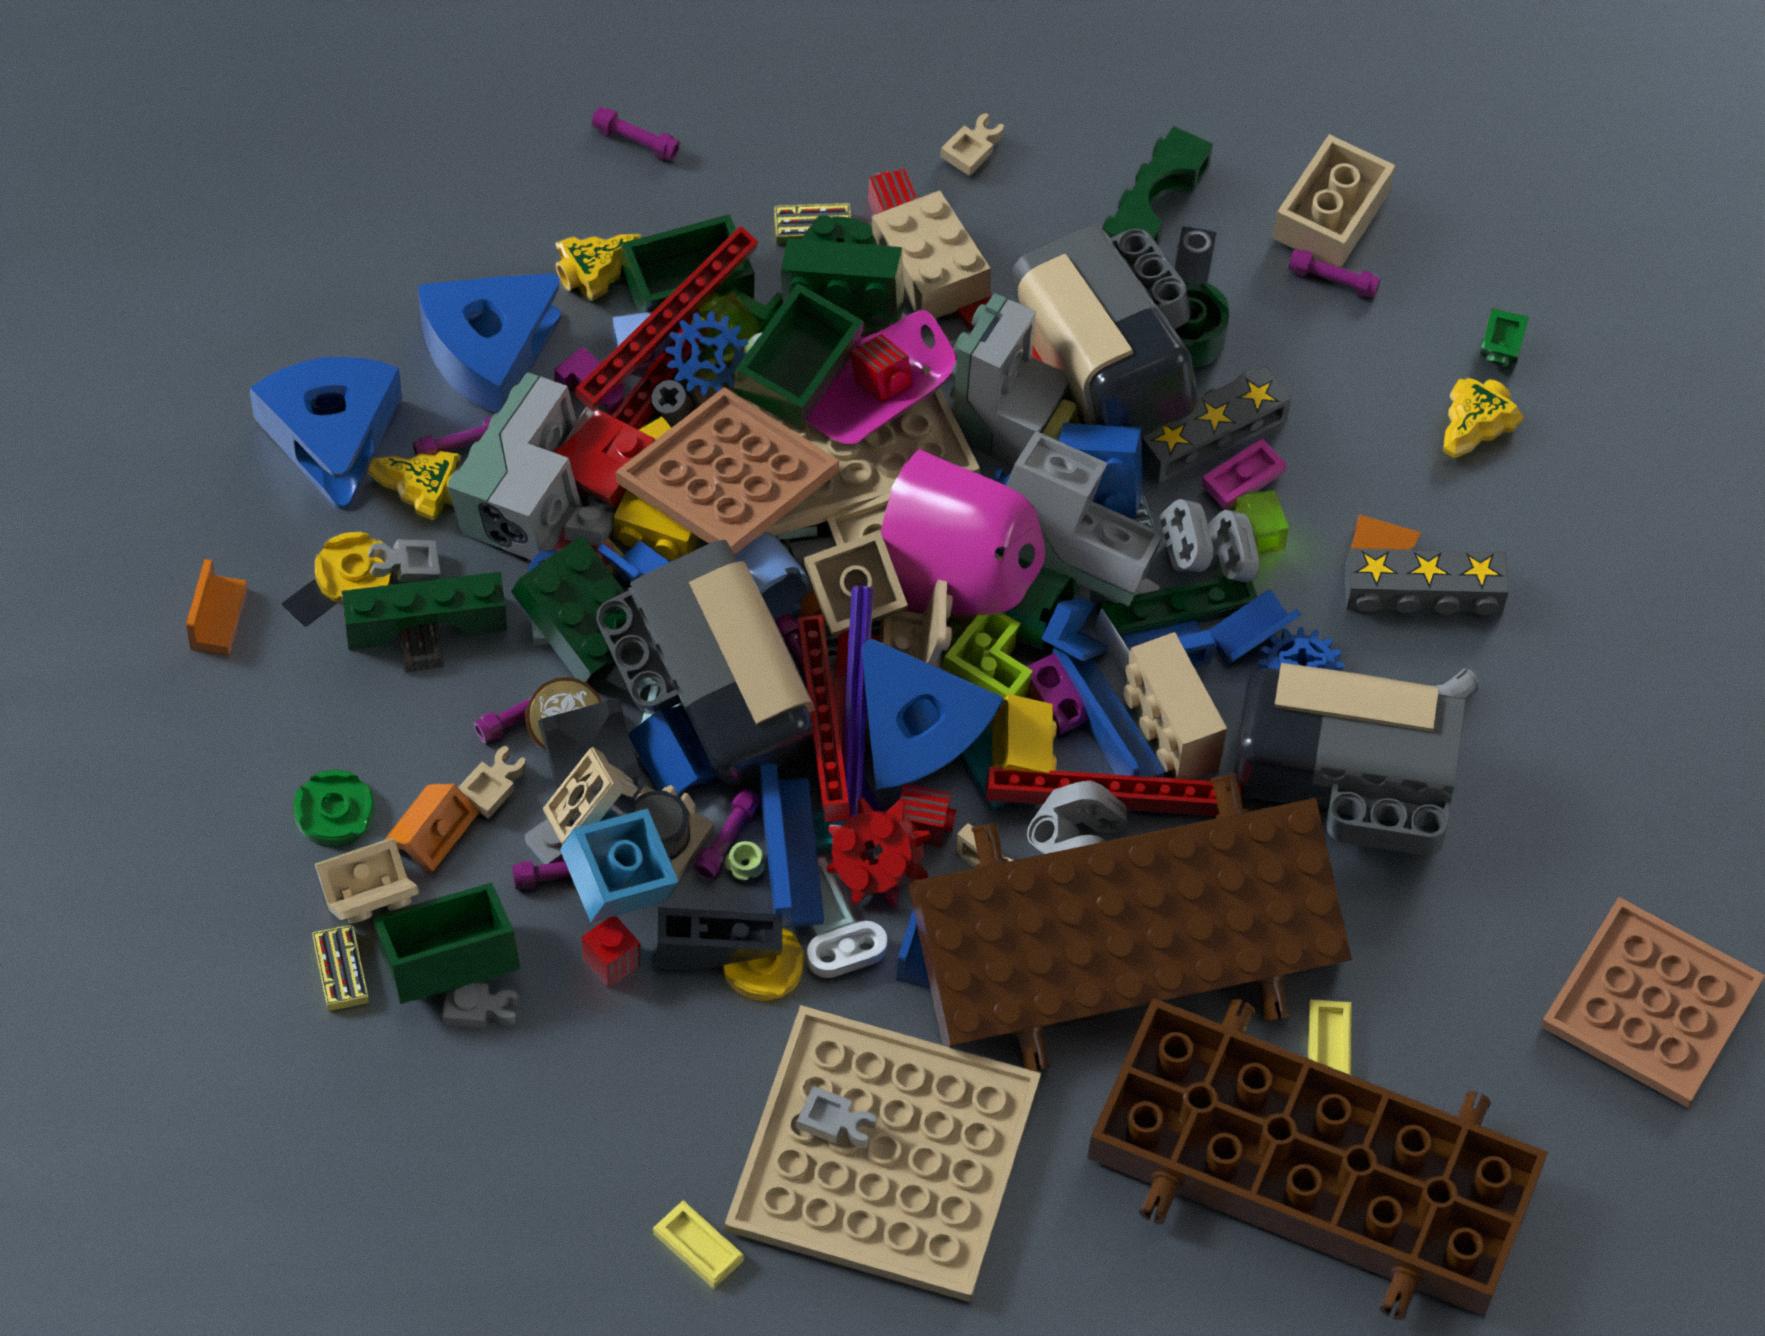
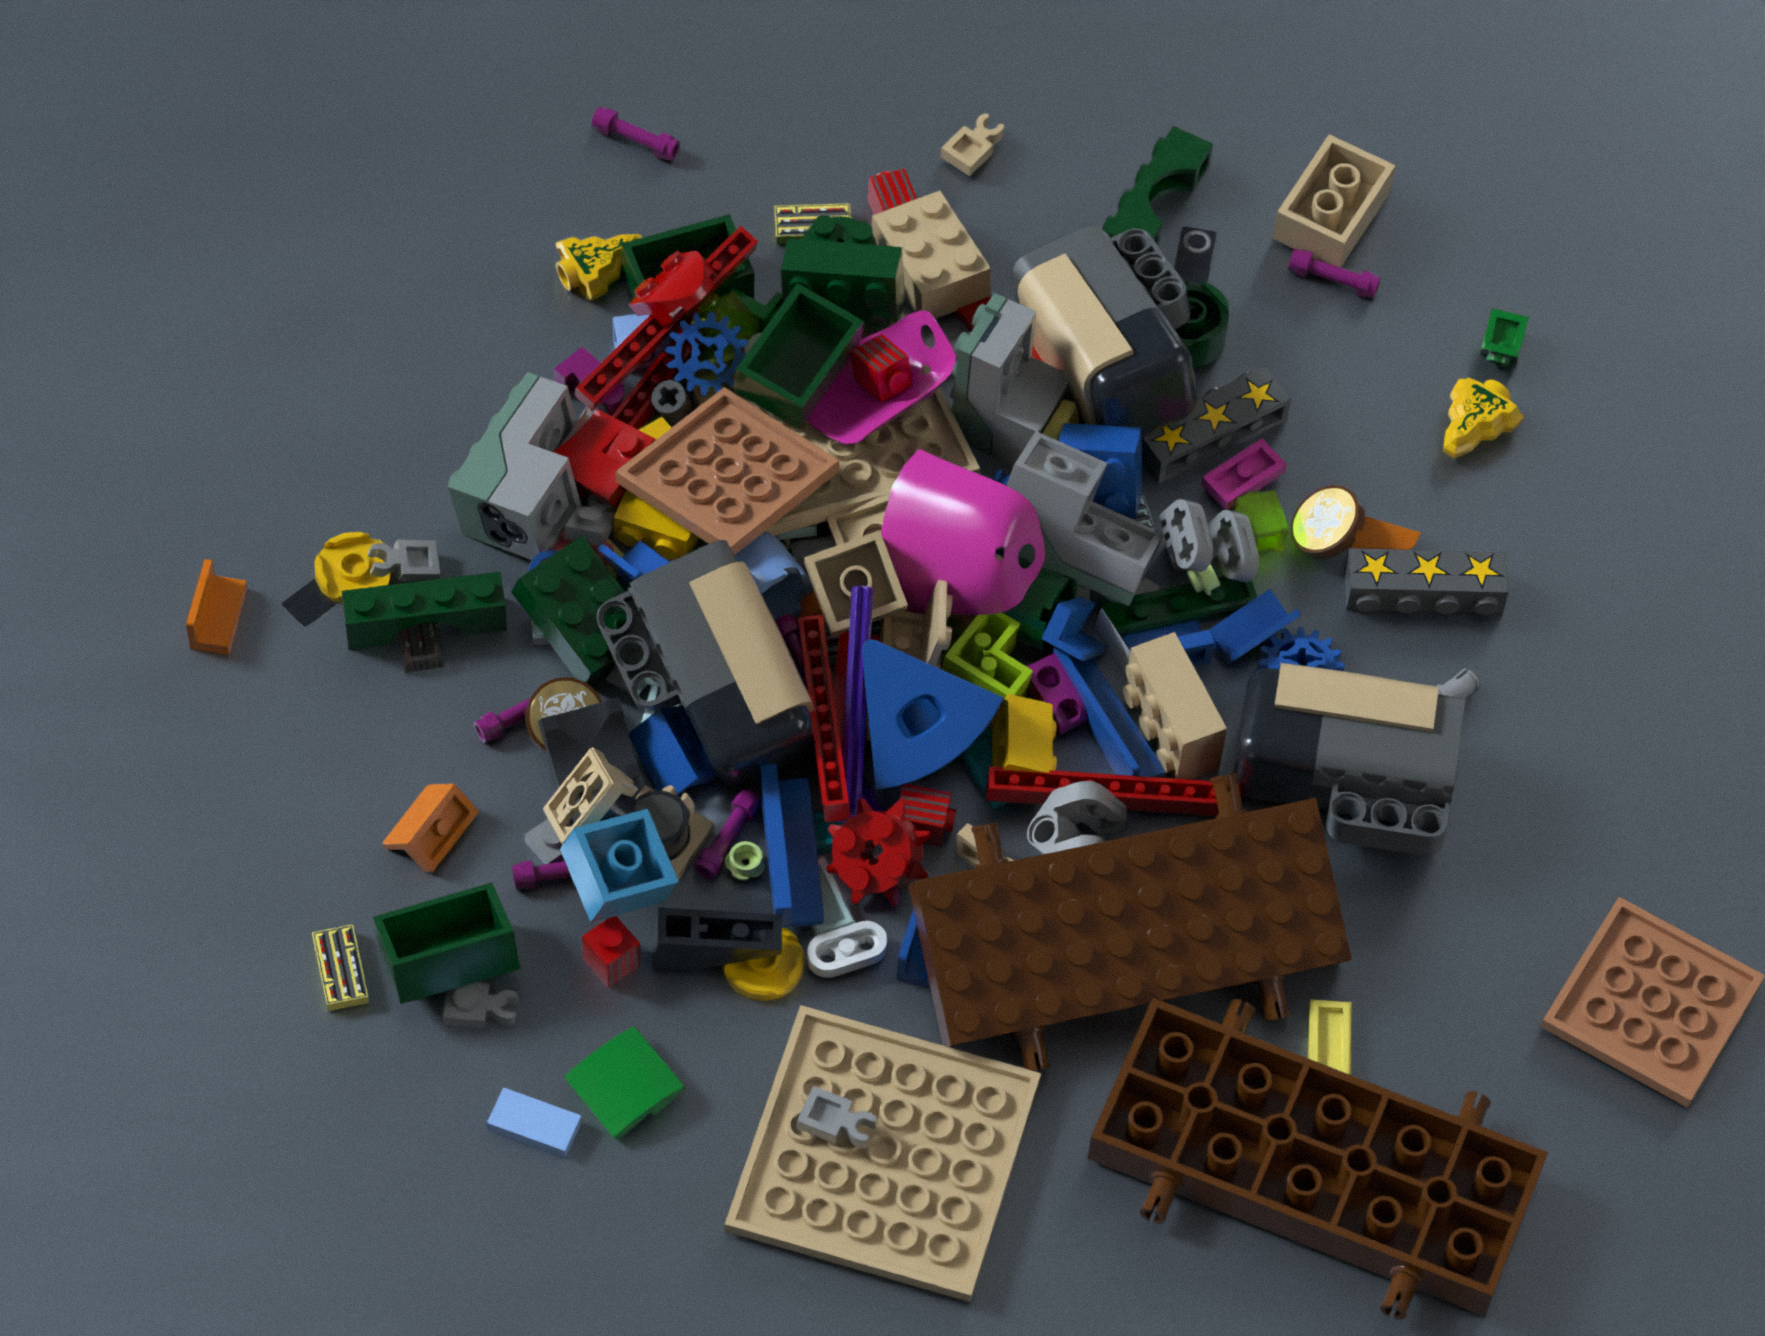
(329, 418): blue piece -> none
(334, 808): green tile -> none
(365, 881): tan bracket -> none
(419, 480): yellow rock -> none
(428, 446): magenta bar -> none
(488, 331): blue piece -> none
(491, 786): tan plate -> none
(534, 1122): none -> light blue tile
(624, 1082): none -> green slope
(680, 285): none -> red slope
(698, 1244): light yellow tile -> none
(1204, 580): none -> yellowish green plate
(1327, 522): none -> tile

